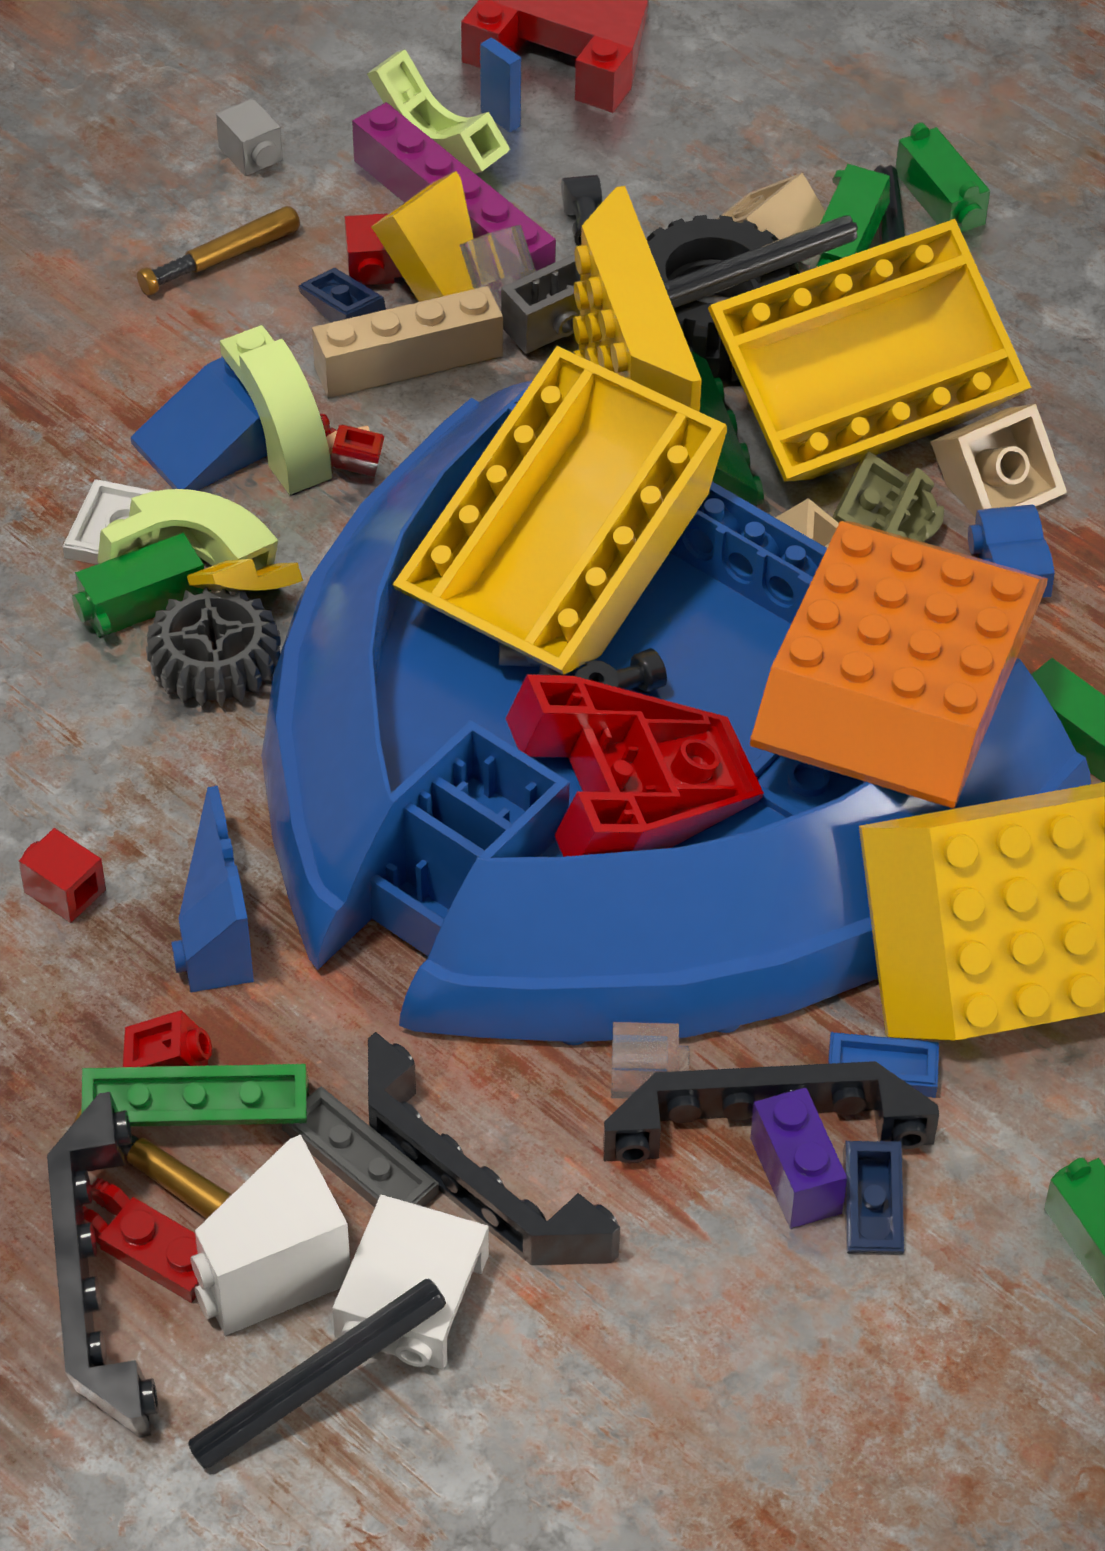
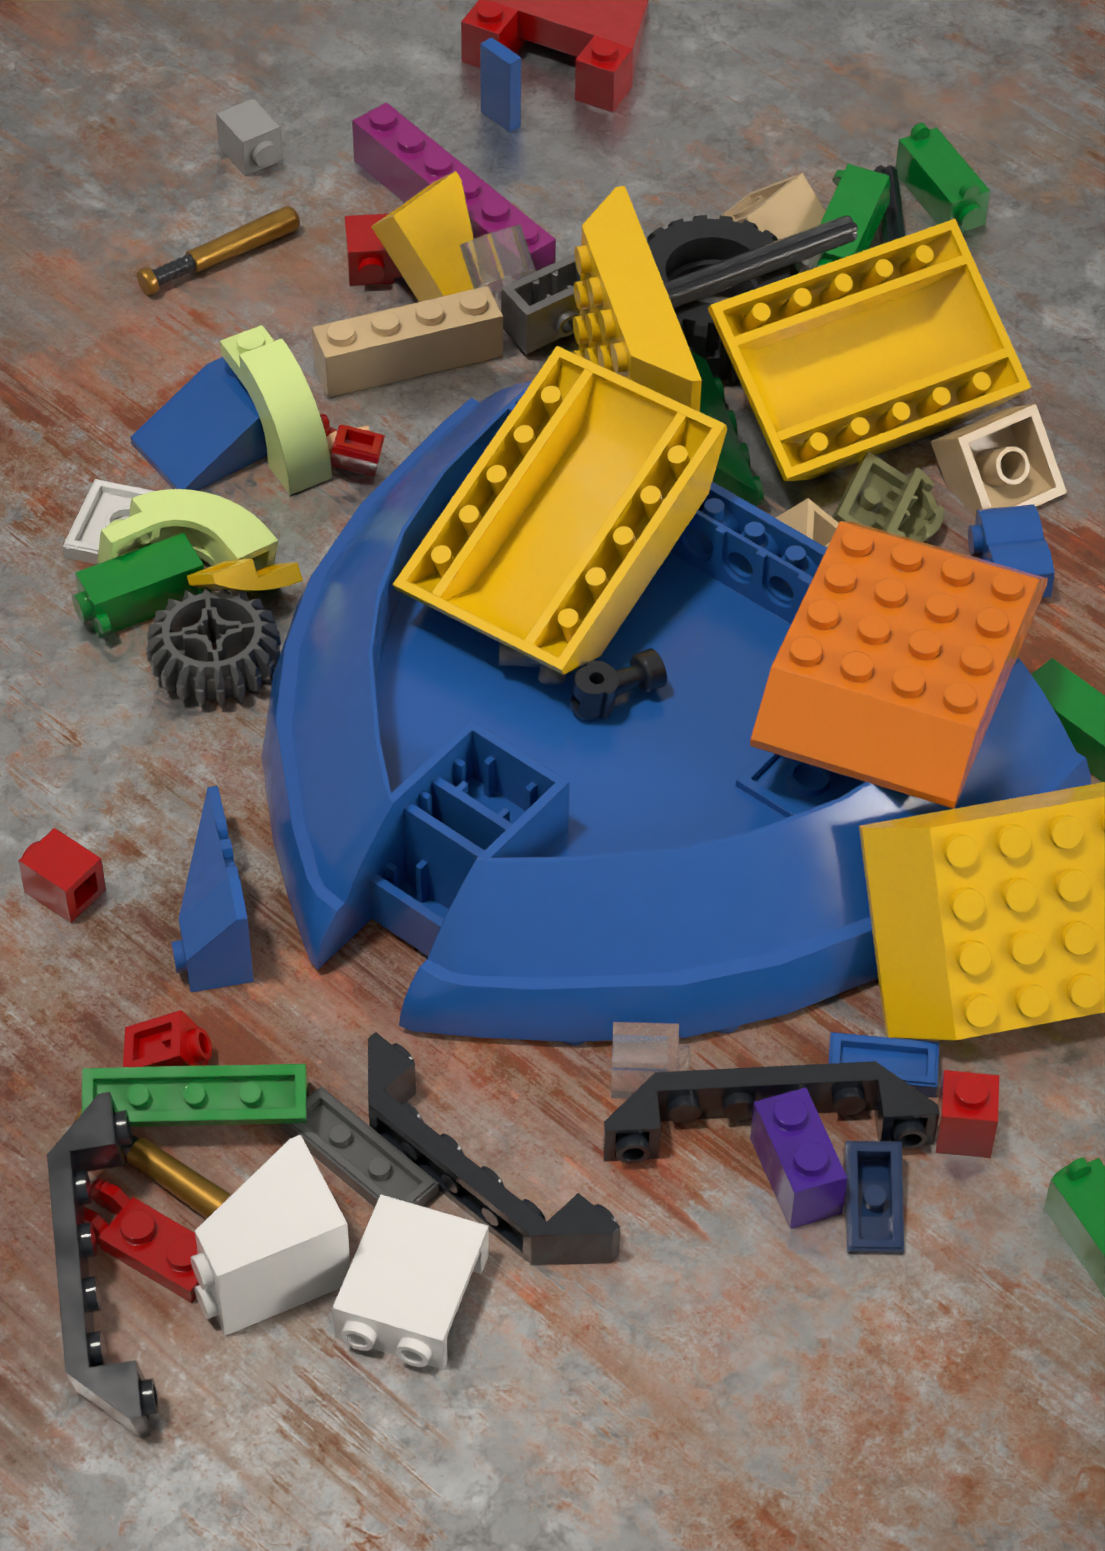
(316, 1373): black axle -> none
(340, 296): dark blue slope -> none
(469, 139): yellowish green arch -> none
(581, 198): black leg -> none
(642, 762): red wedge -> none
(967, 1114): none -> red brick

